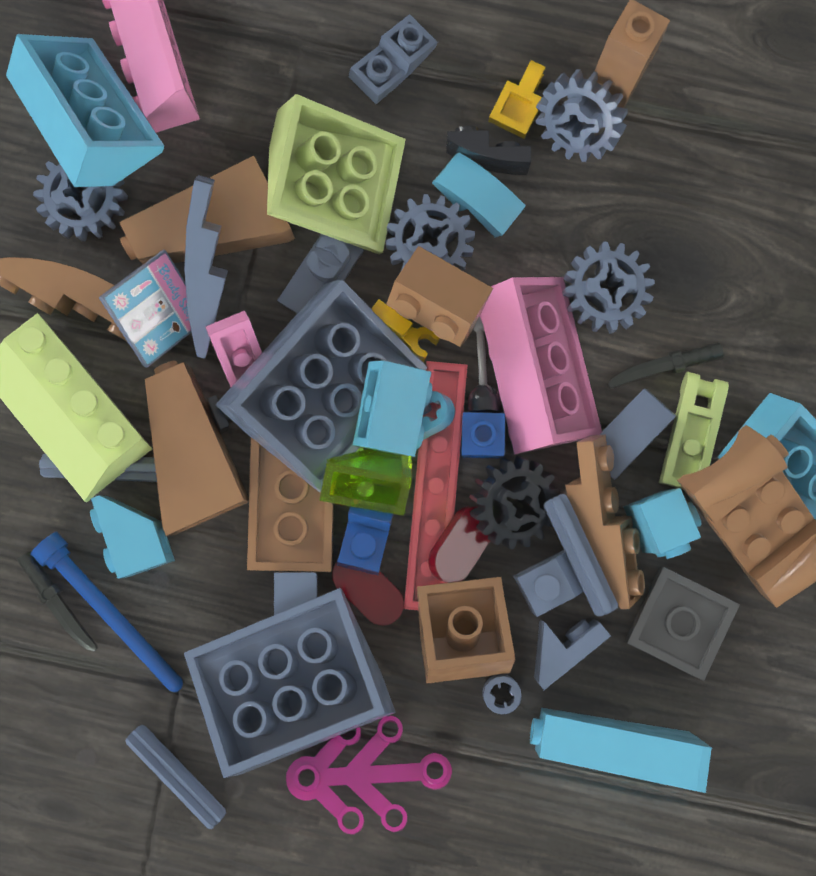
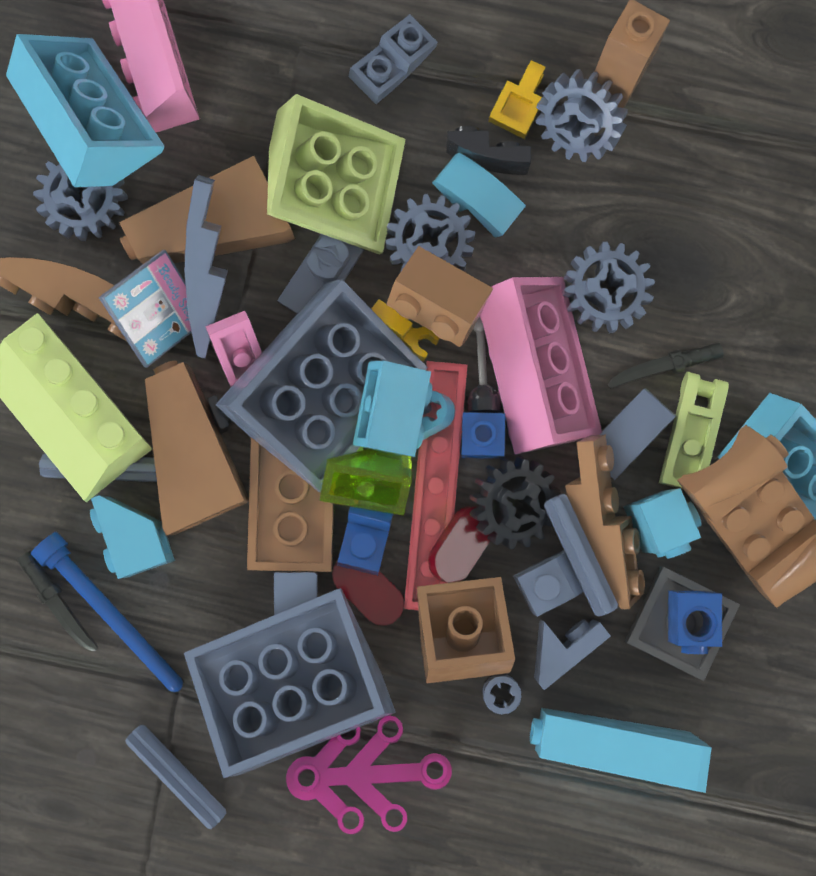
(684, 603): none -> blue brick

